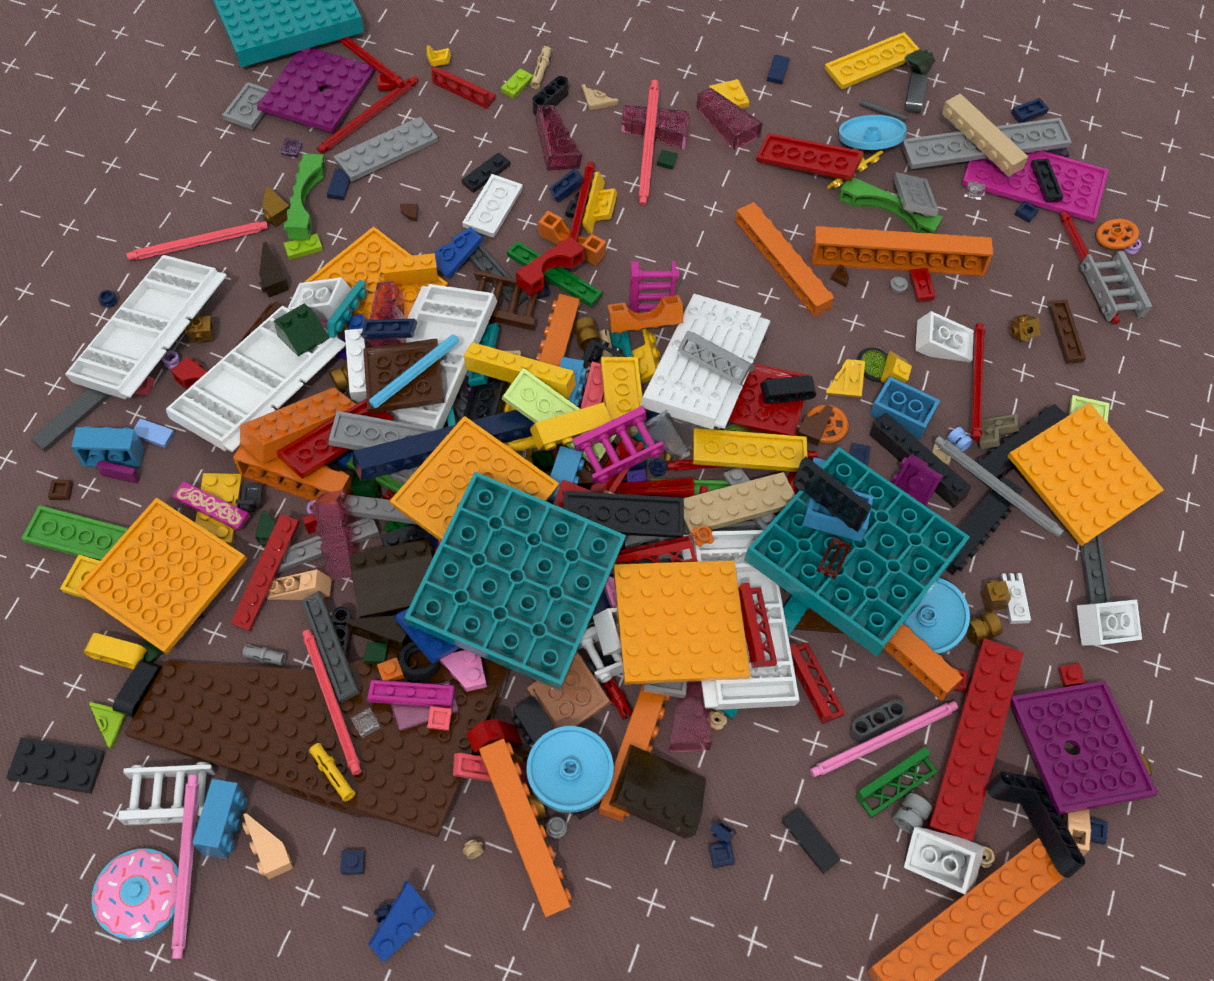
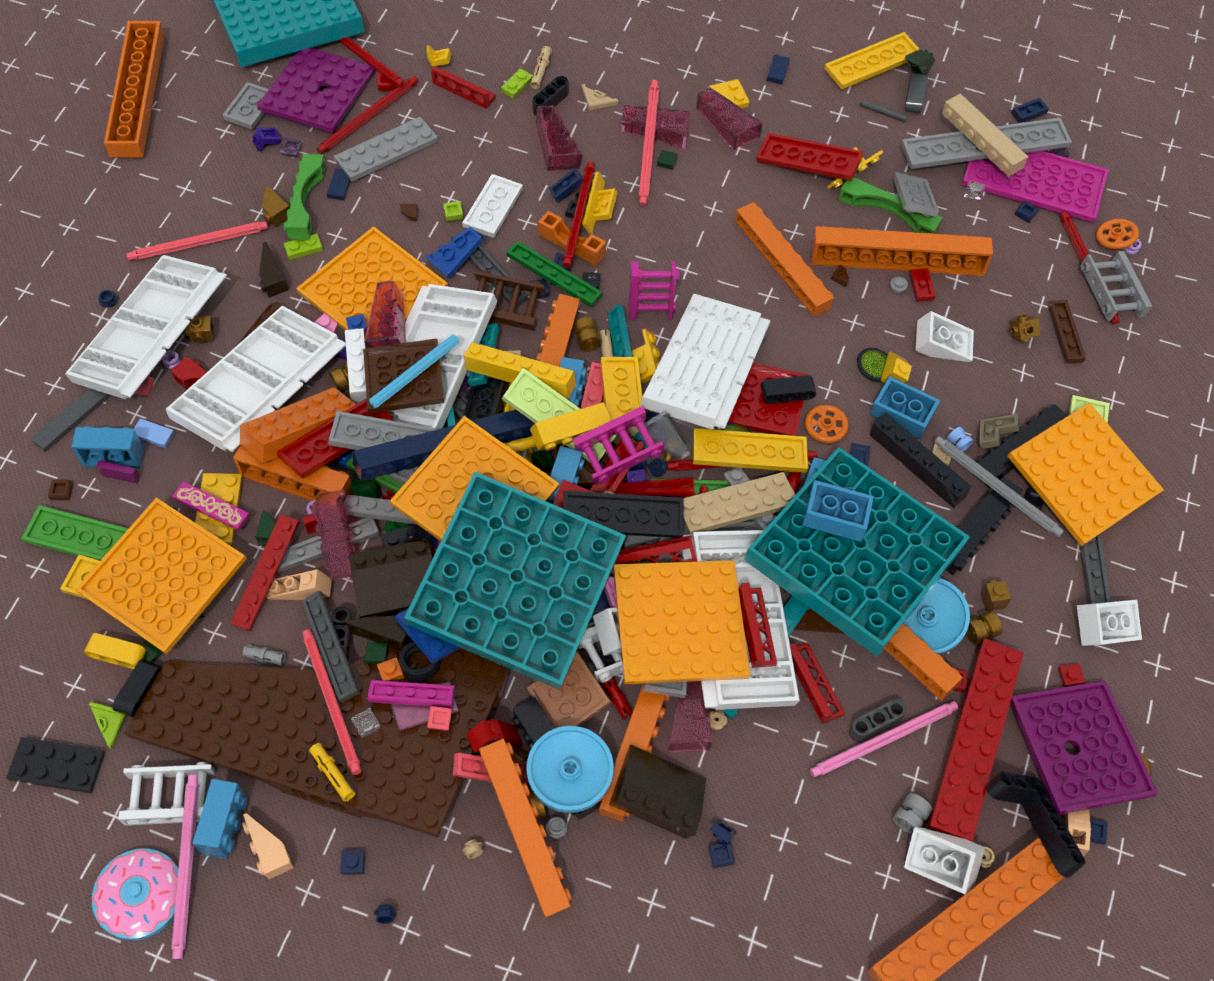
(134, 89): none -> orange brick
(251, 497): black bracket -> none
(265, 136): none -> dark purple bracket
(300, 329): dark green slope -> none
(321, 296): white slope -> none
(347, 308): teal plate -> none
(389, 328): dark blue tile -> none
(404, 919): blue wing -> none
(410, 269): light orange brick -> none
(453, 211): none -> lime plate
(466, 668): bright pink wing -> none
(481, 175): black plate -> none
(565, 254): red arch -> none
(592, 279): none -> black tile
(595, 348): black bracket -> none
(667, 312): orange arch -> none
(702, 530): orange plate -> none
(720, 352): light grey fence -> none
(811, 840): black tile -> none
(814, 426): reddish brown arch -> none
(827, 571): clear red tile -> none
(831, 494): black plate -> none
(848, 380): yellow wing -> none
(872, 132): medium azure dish -> none
(893, 775): green fence -> none
(917, 479): magenta plate -> none
(976, 430): red piece -> none
(1018, 607): white hinge -> none
(1034, 498): none -> black tile
(1047, 180): black tile -> none

